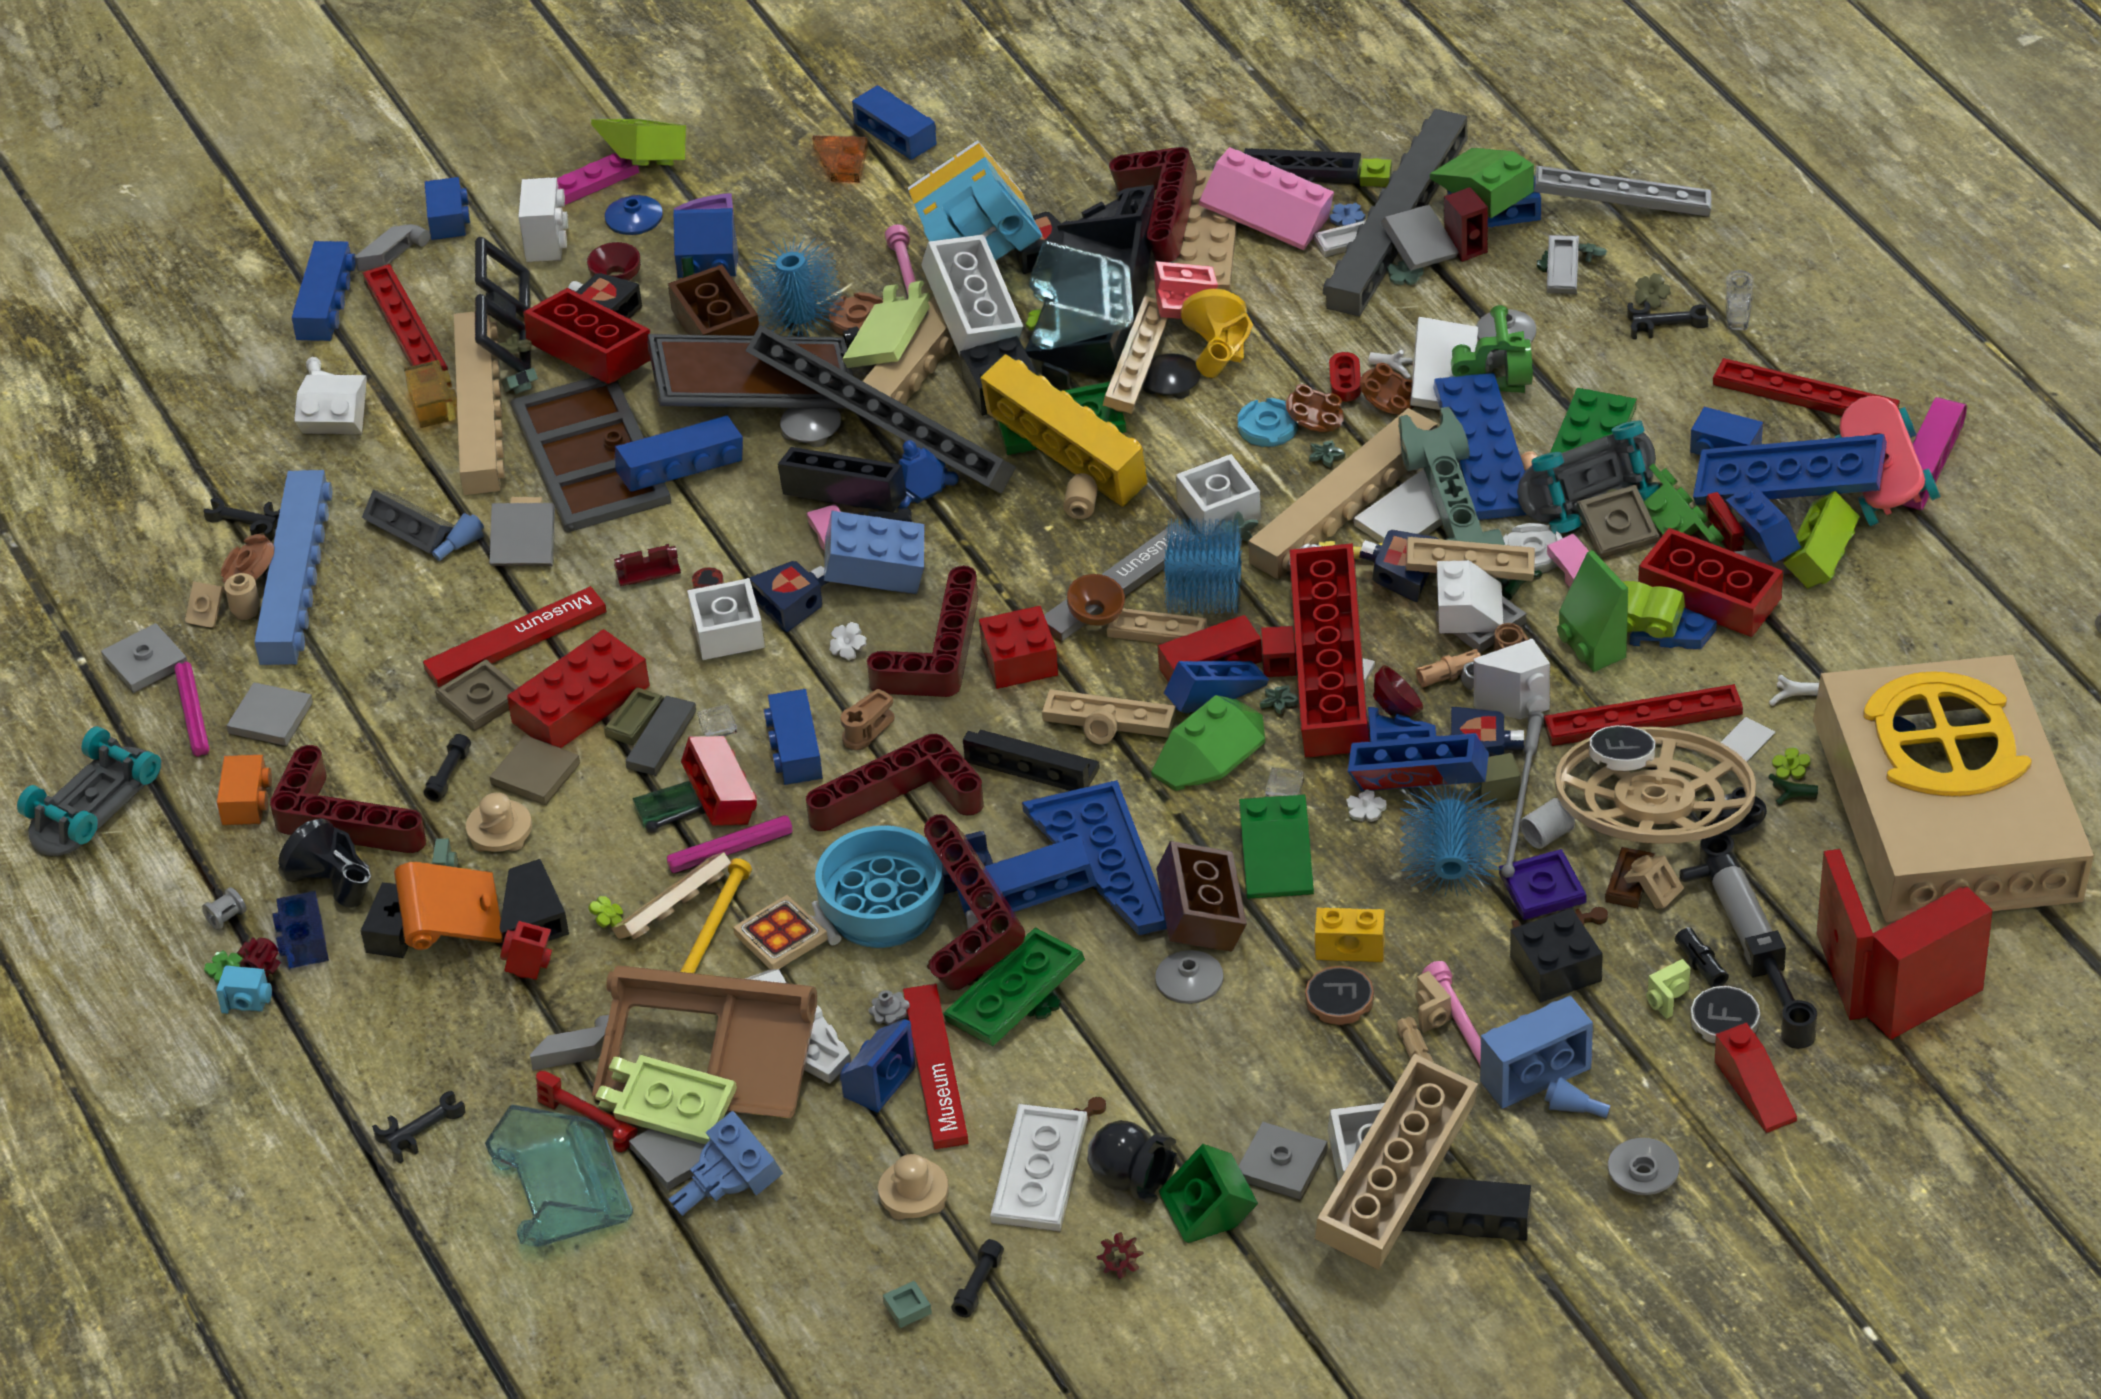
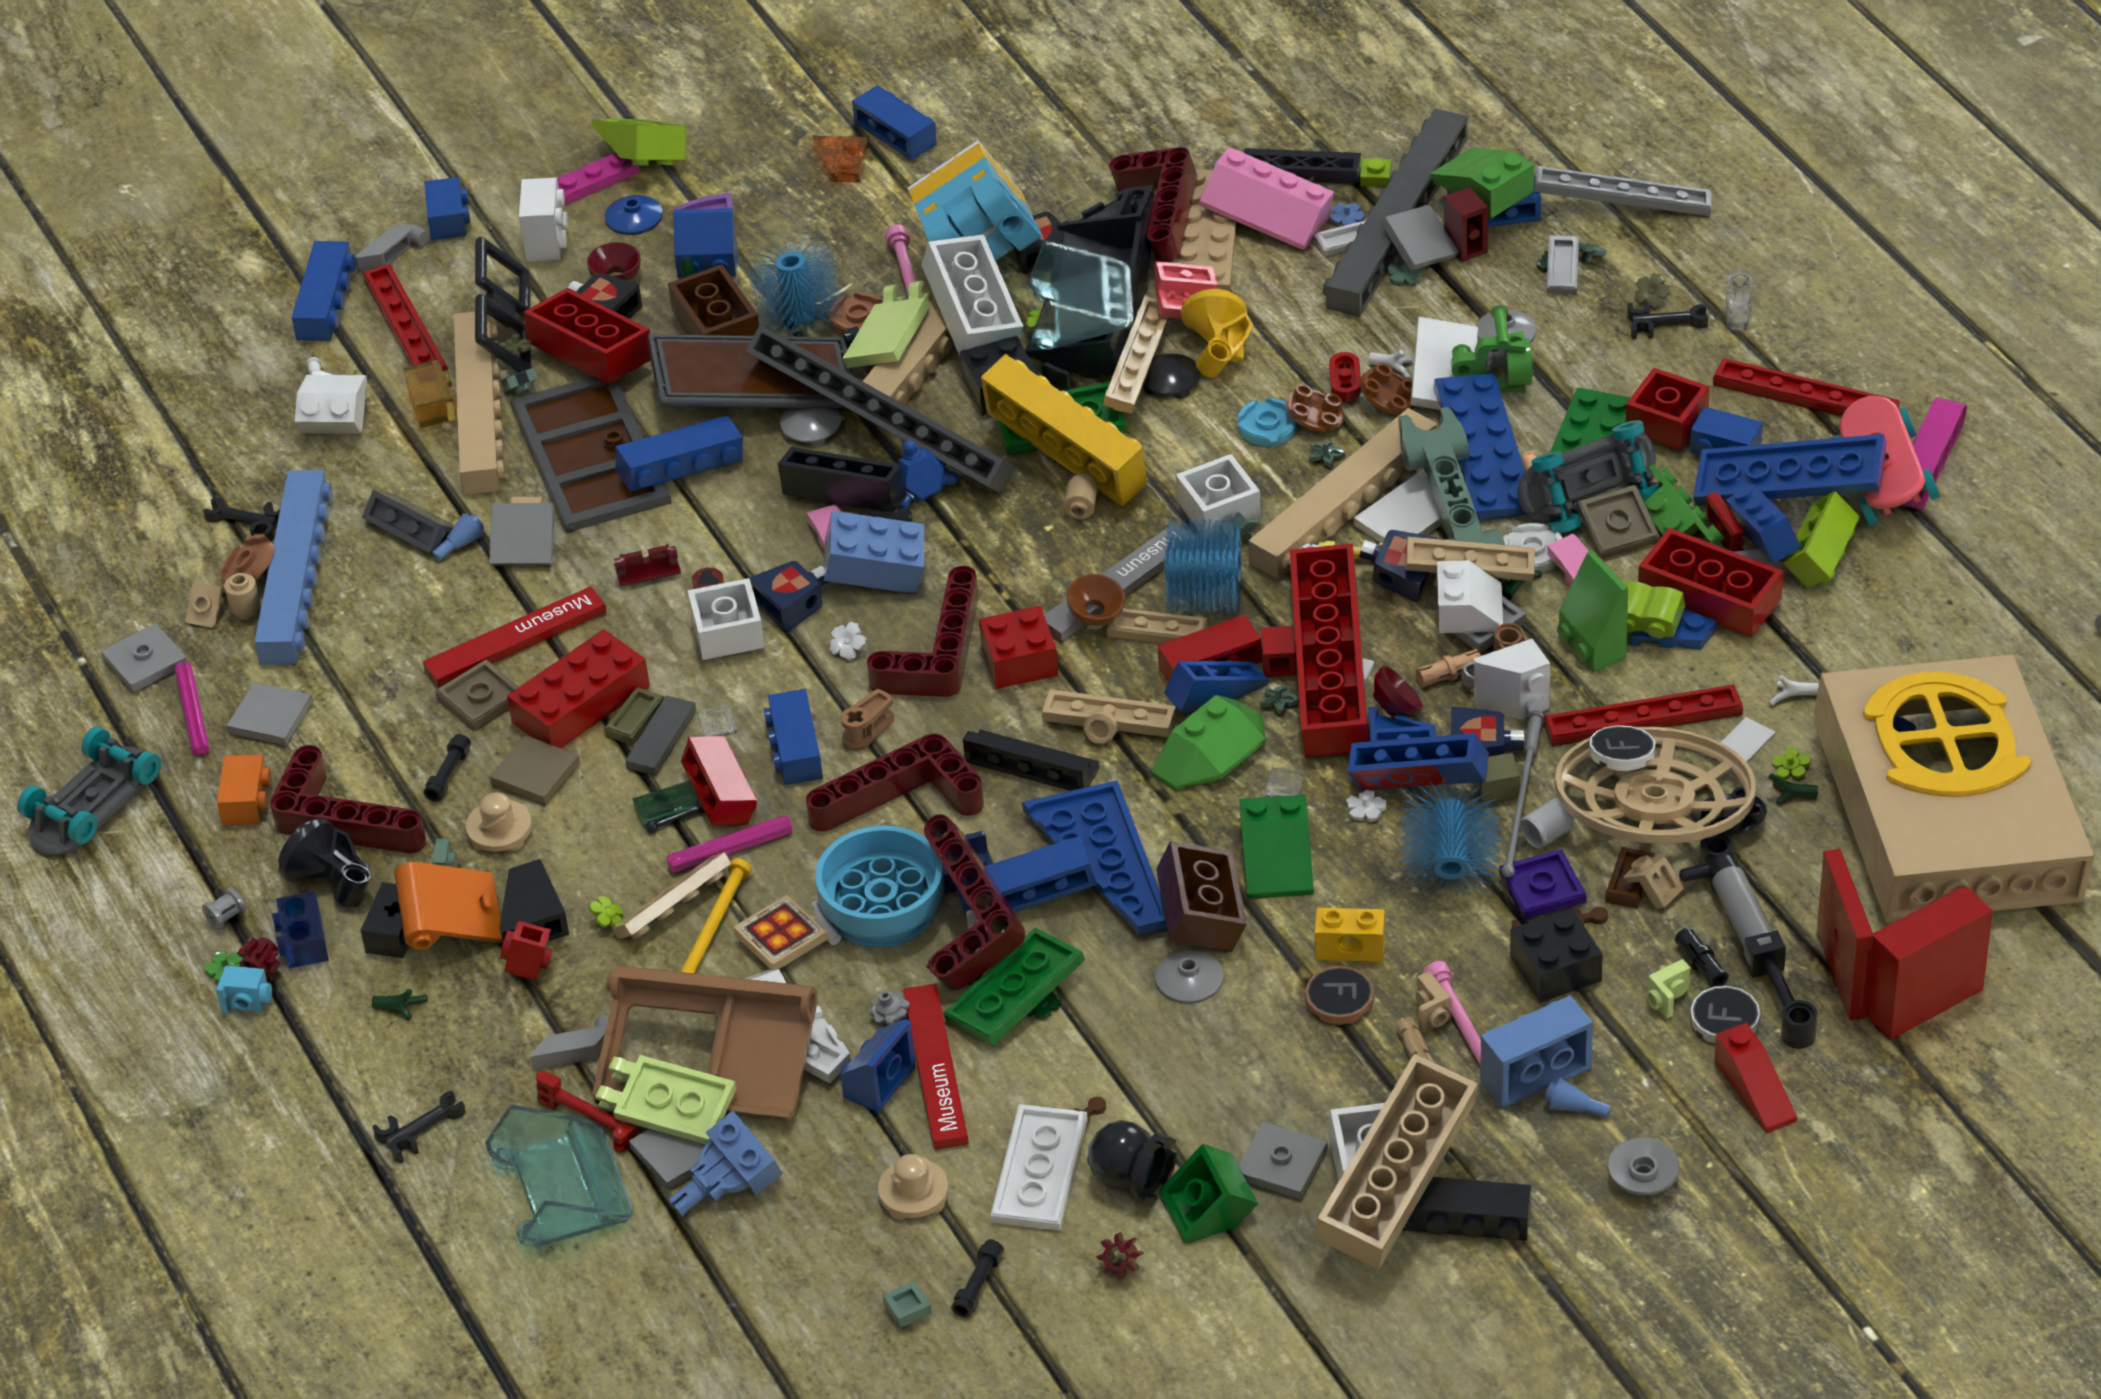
(398, 1002): none -> dark green bar
(1667, 407): none -> red brick

